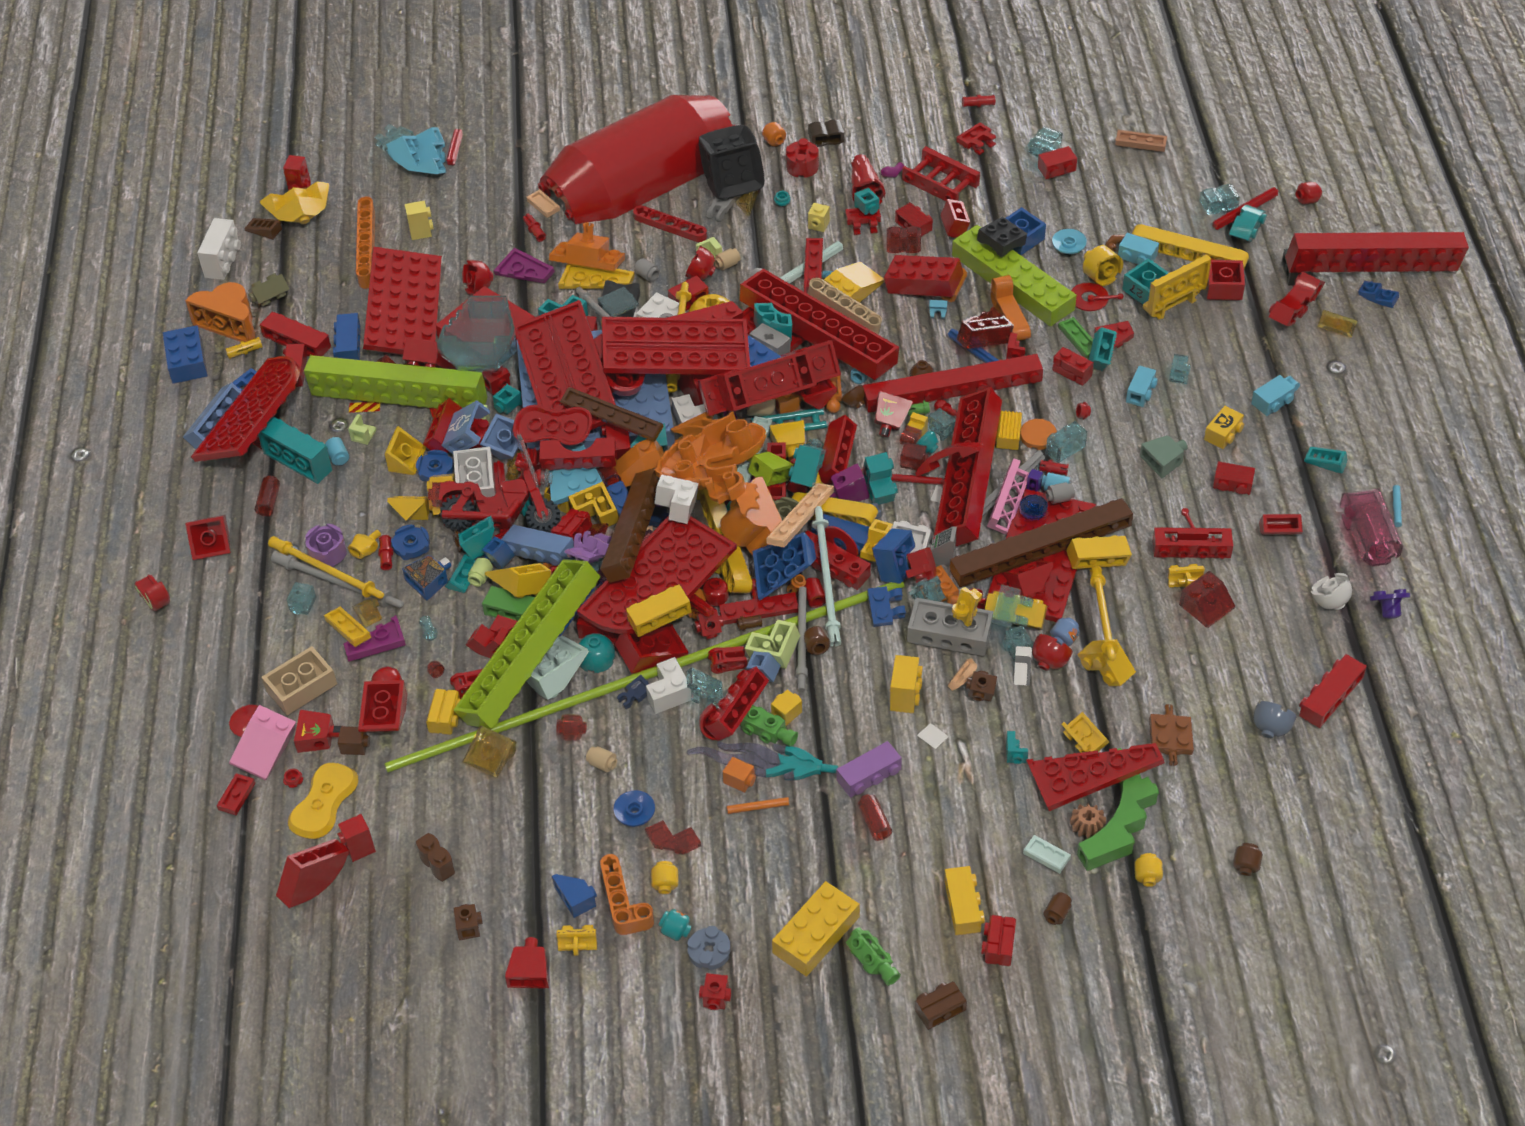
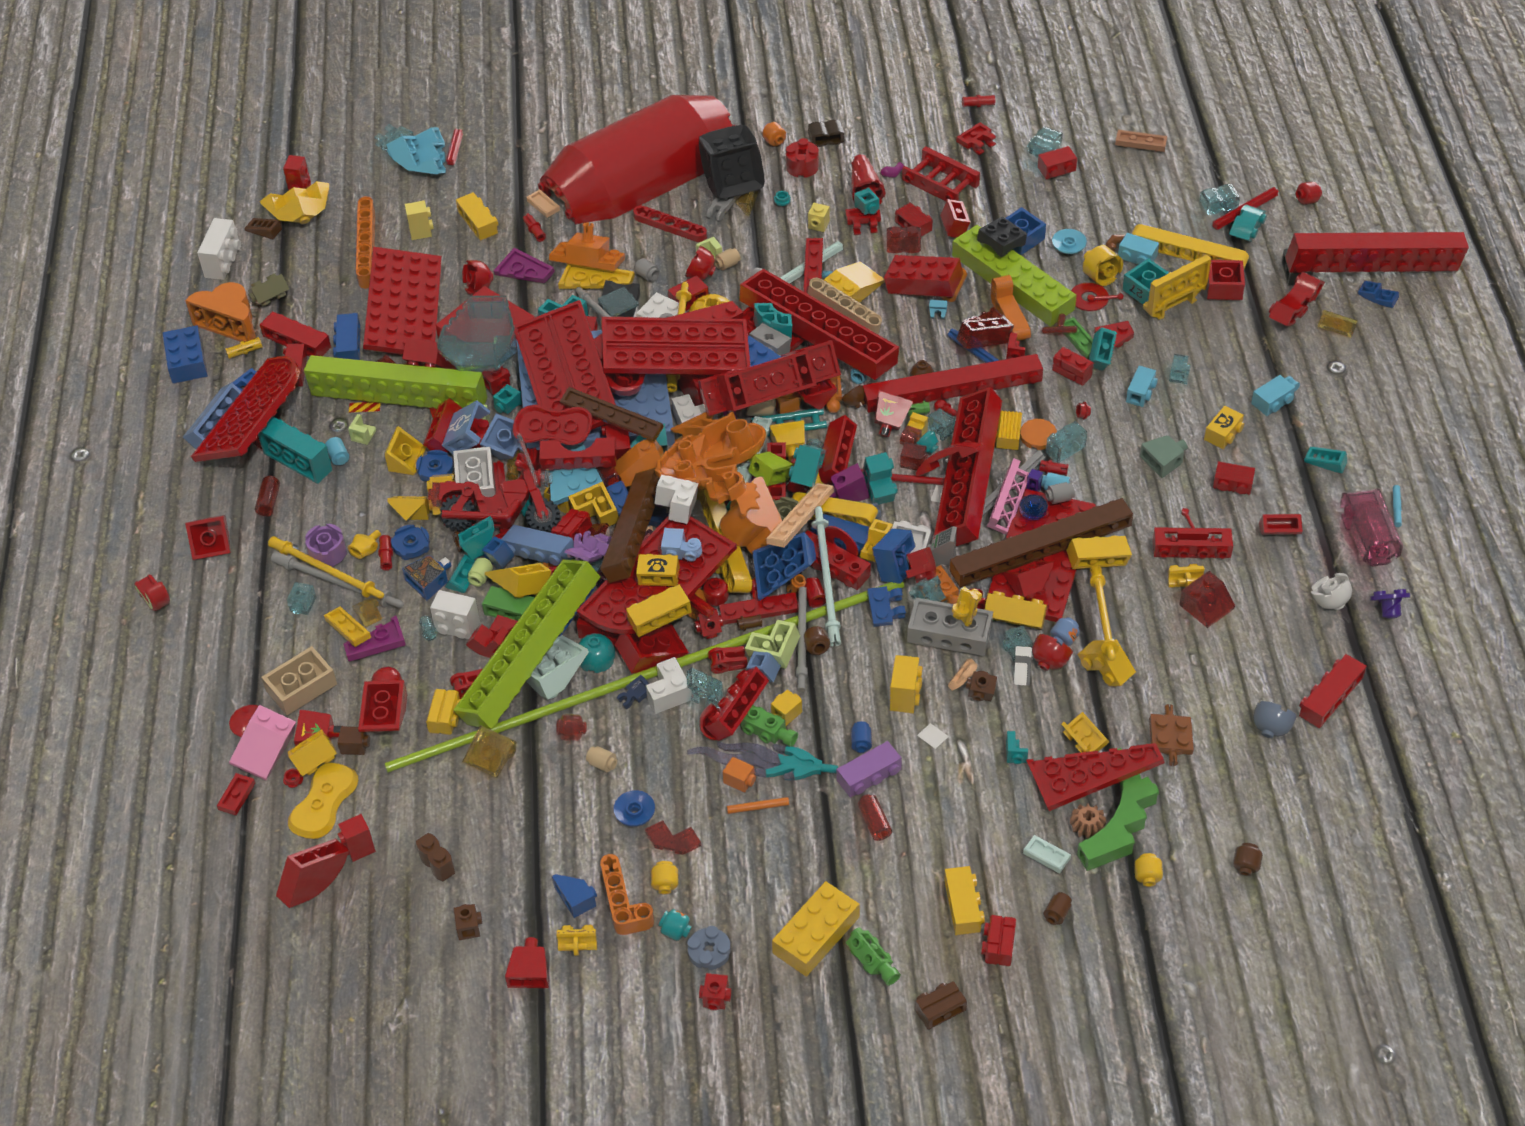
(312, 753): none -> yellow brick
(435, 669): clear red hinge -> none
(455, 614): none -> white brick
(477, 216): none -> yellow brick
(658, 570): none -> yellow brick
(674, 544): none -> light blue brick
(861, 737): none -> blue brick
(1006, 607): clear light blue plate -> none
(1060, 328): none -> clear red piece

